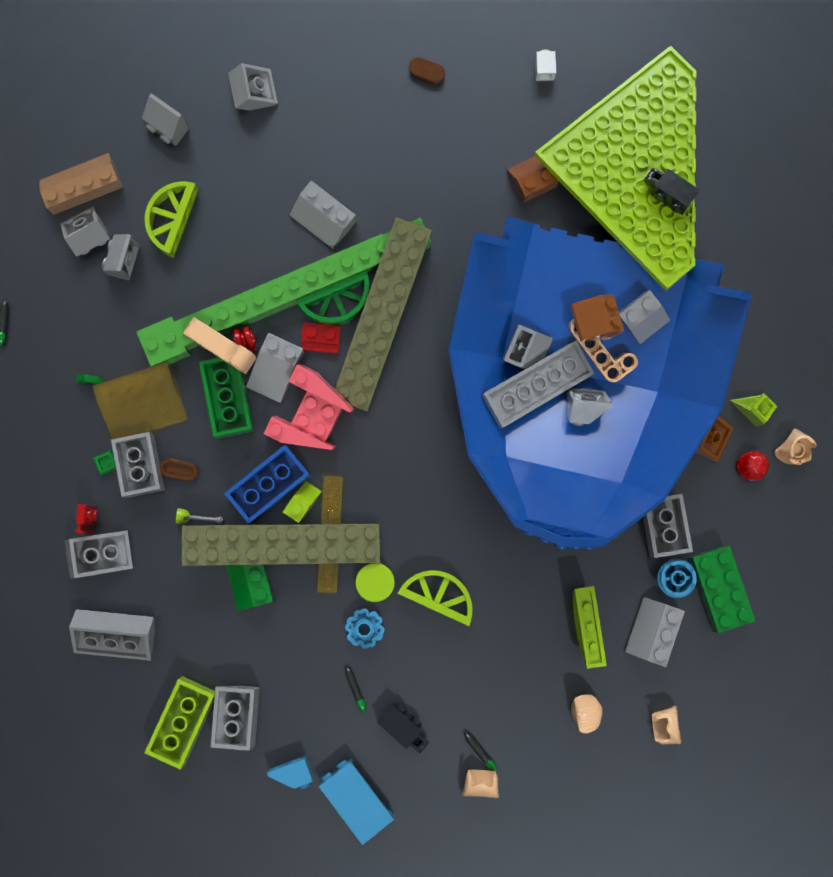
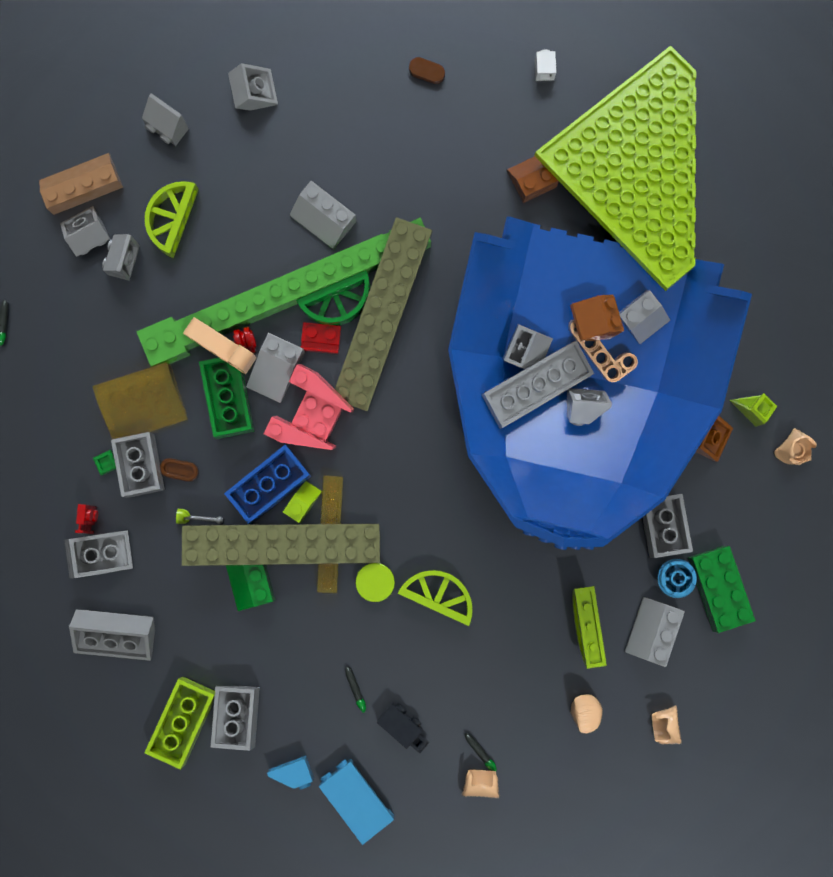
(84, 378): green tile -> none
(364, 628): dark azure plant -> none
(671, 189): black brick -> none
(752, 465): red hair -> none

